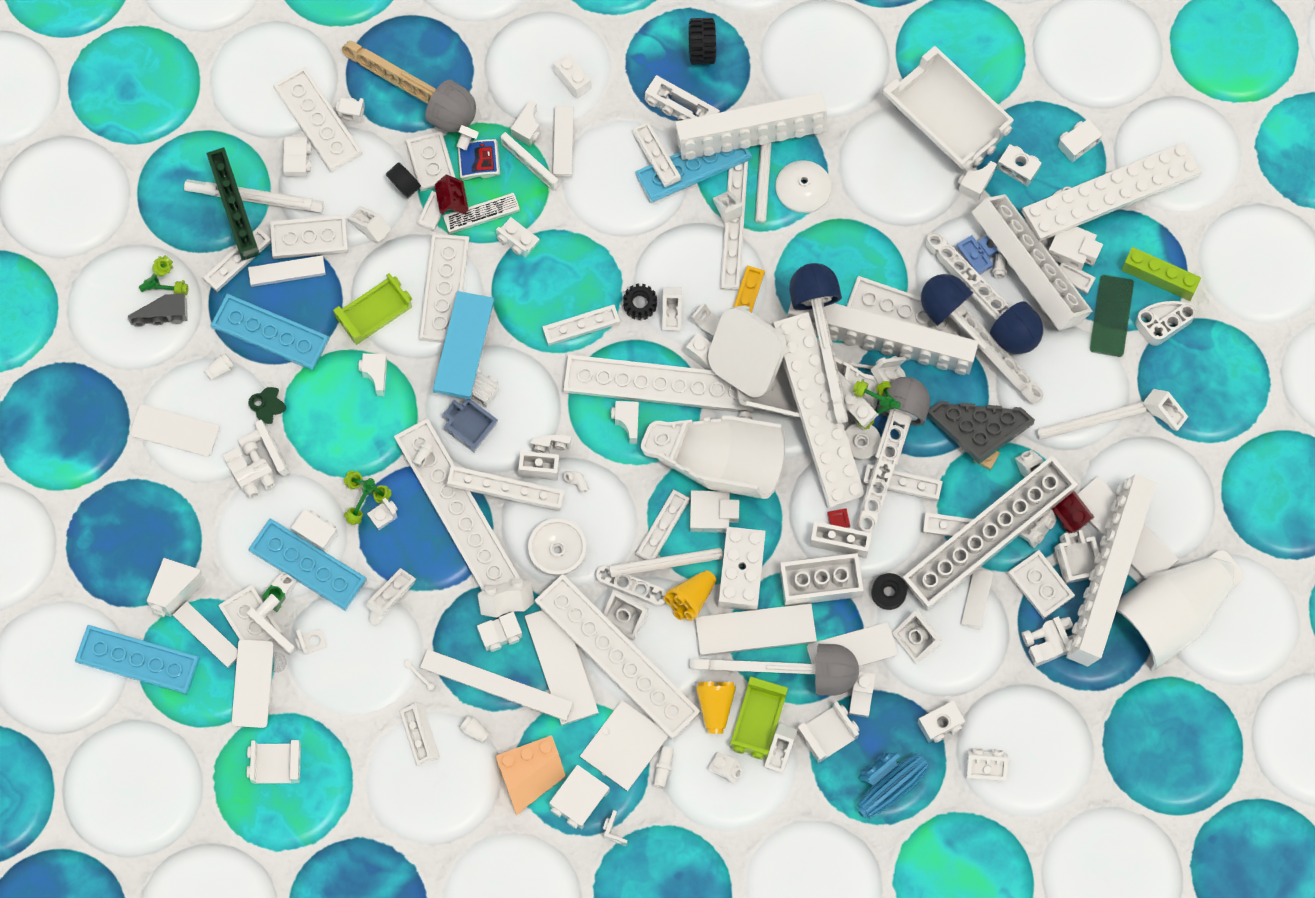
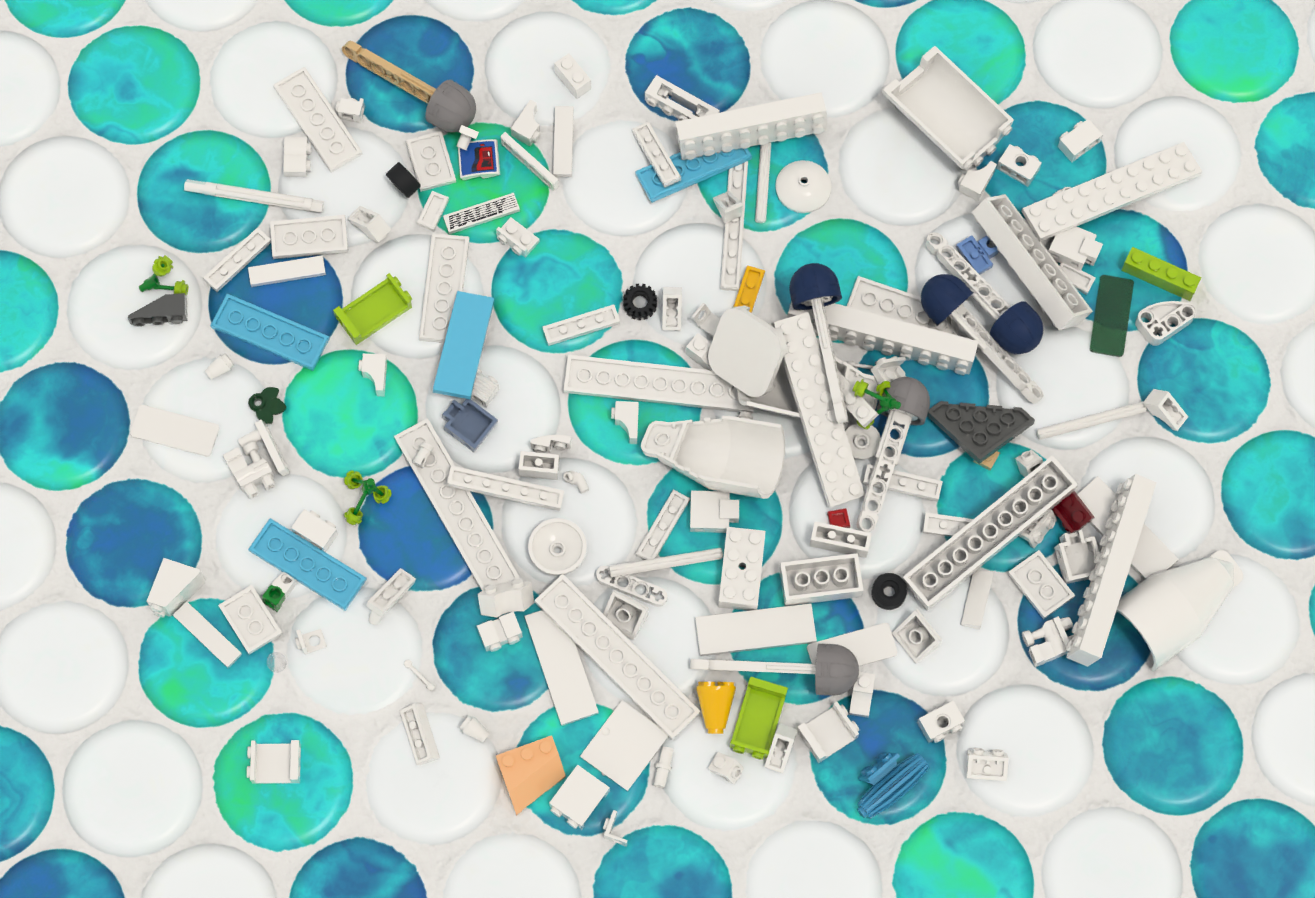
(137, 659): medium azure tile -> none
(233, 203): dark green brick -> none
(252, 683): white piece -> none
(258, 617): white piece -> none
(383, 514): white bracket -> none
(451, 195): dark red bracket -> none
(496, 685): white tile -> none
(690, 596): yellow cone -> none
(702, 41): black tyre -> none
(1000, 266): white pin -> none

